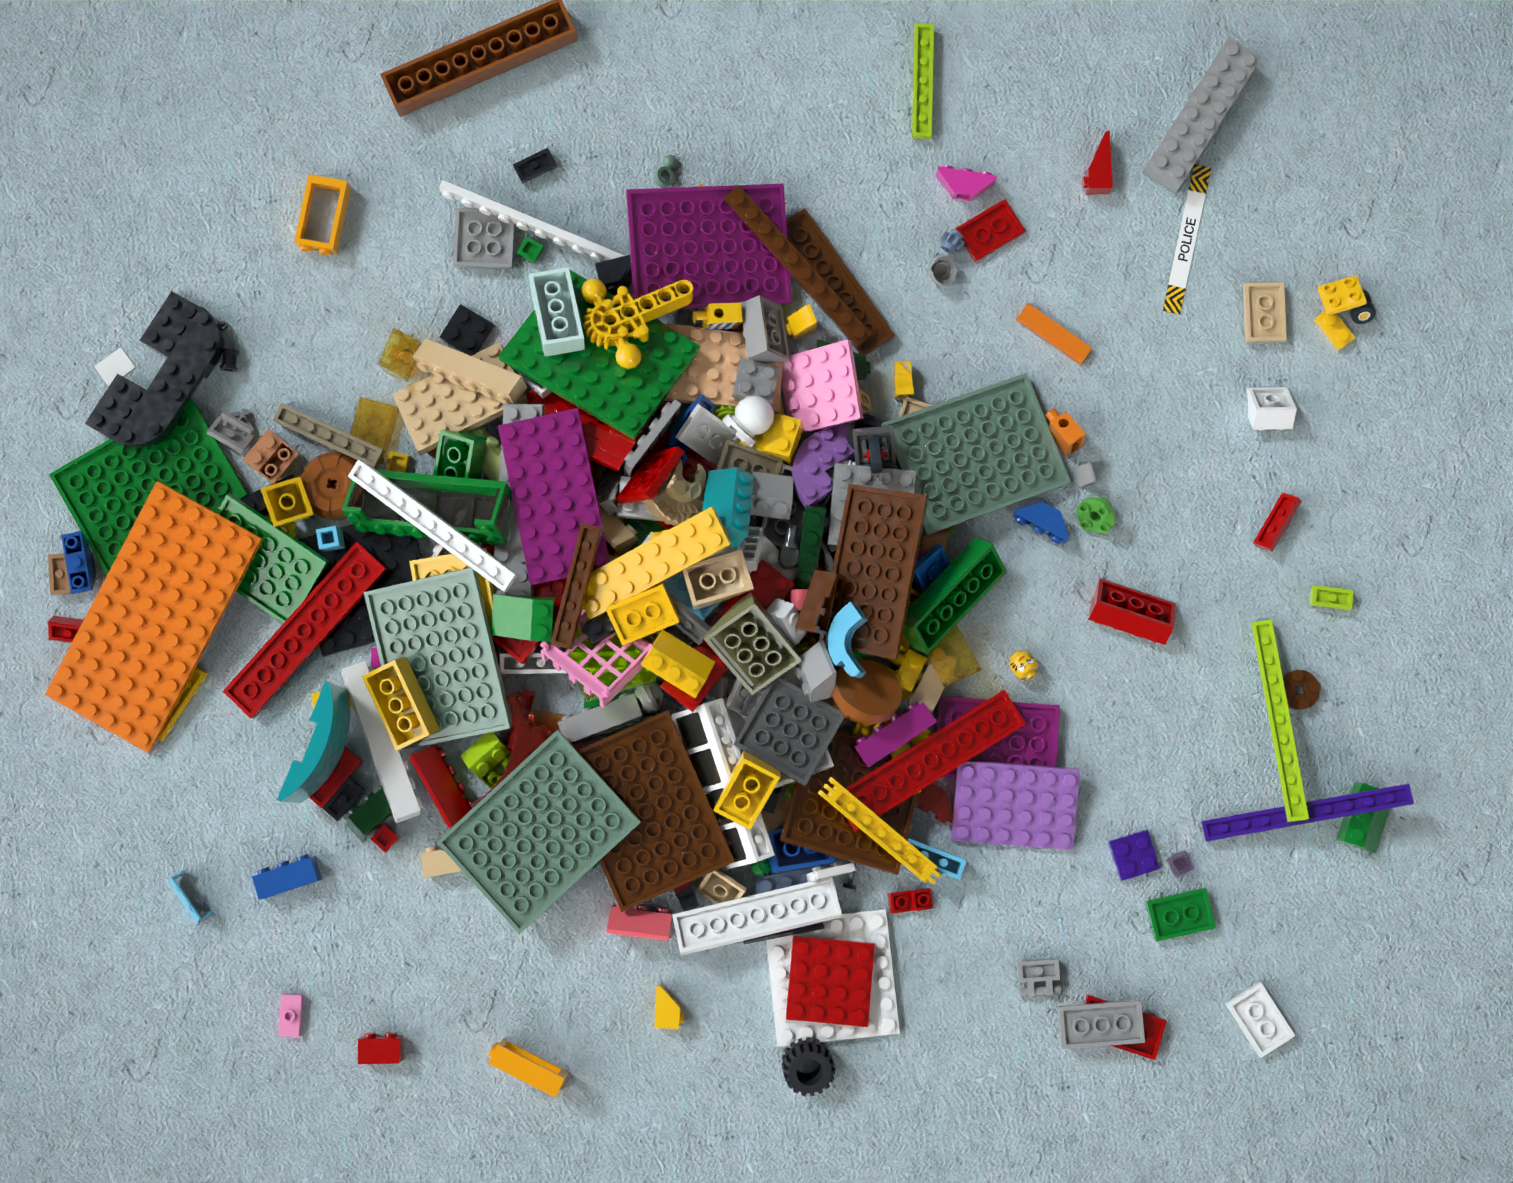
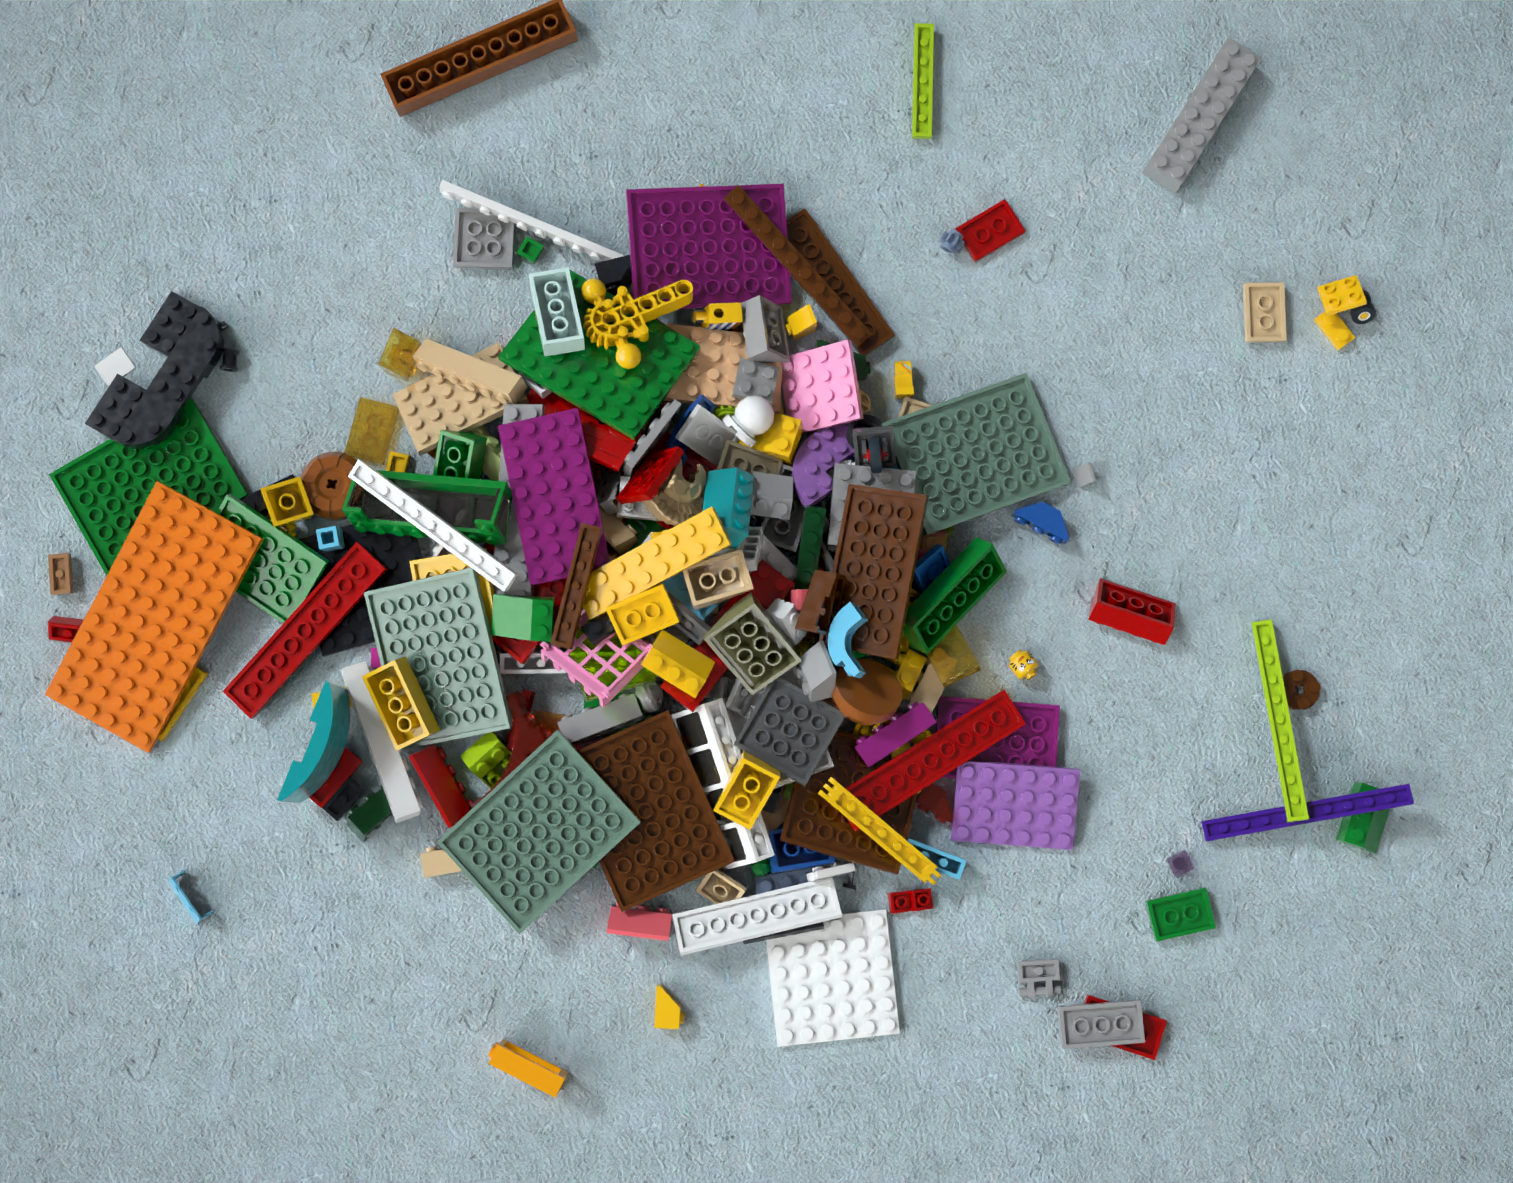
(79, 562): blue slope -> none
(233, 430): light grey slope -> none
(271, 456): nougat slope -> none
(286, 876): blue brick -> none
(290, 1015): bright pink plate -> none
(322, 215): window -> none
(328, 435): dark tan plate -> none
(380, 1049): red brick -> none
(385, 838): red plate -> none
(466, 330): black plate -> none
(534, 165): black plate -> none
(669, 163): sand green plate -> none
(686, 896): black leg -> none
(789, 550): dark grey arm -> none
(812, 1081): black tyre -> none
(830, 981): red plate -> none
(943, 271): light grey hair -> none
(964, 183): dark pink slope -> none
(1054, 333): orange tile -> none
(1065, 431): orange torso -> none
(1096, 514): bright green plate -> none
(1099, 174): red slope -> none
(1133, 855): dark purple plate -> none
(1187, 239): sticker -> none
(1260, 1019): white plate -> none
(1270, 408): white slope -> none
(1277, 522): red plate -> none
(1331, 597): lime plate -> none

